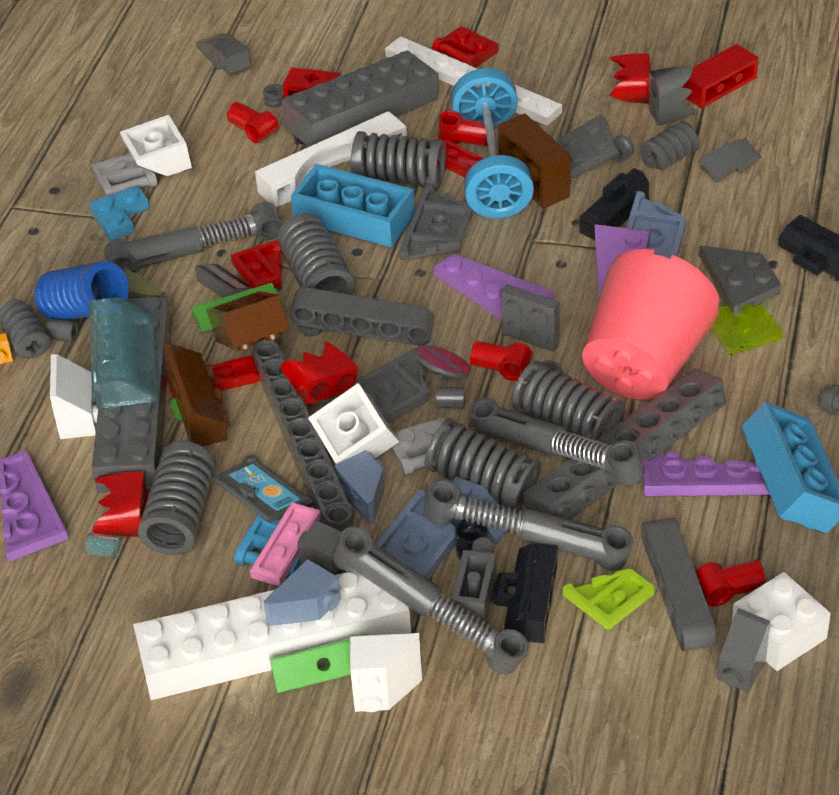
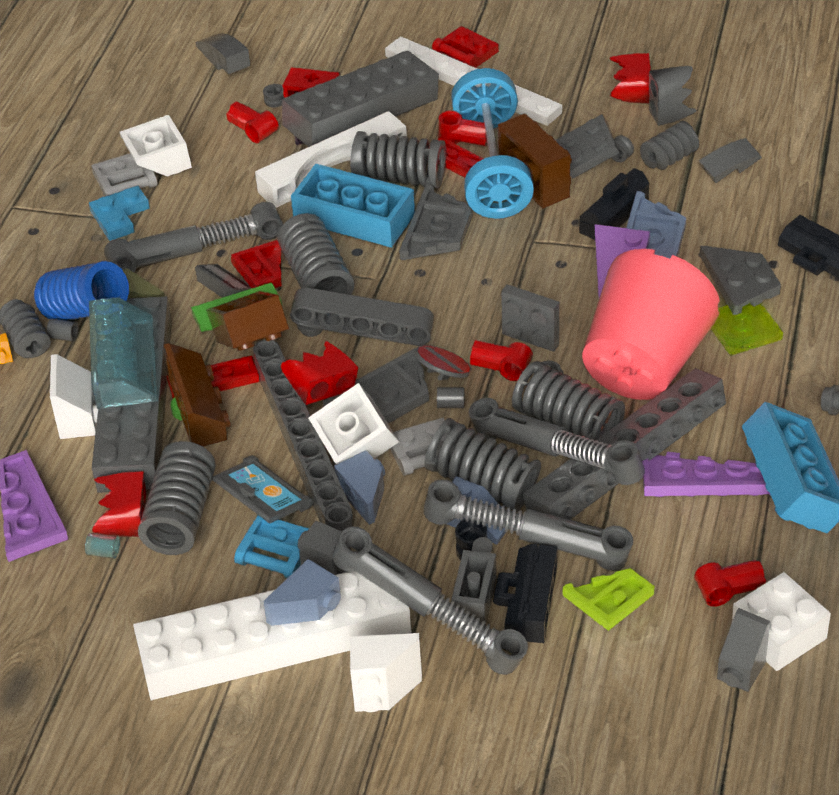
(282, 547): bright pink tile -> none
(301, 667): tile -> none
(418, 540): sand blue wing -> none
(481, 282): medium lavender wing -> none
(678, 584): dark grey beam -> none
(721, 75): red brick -> none

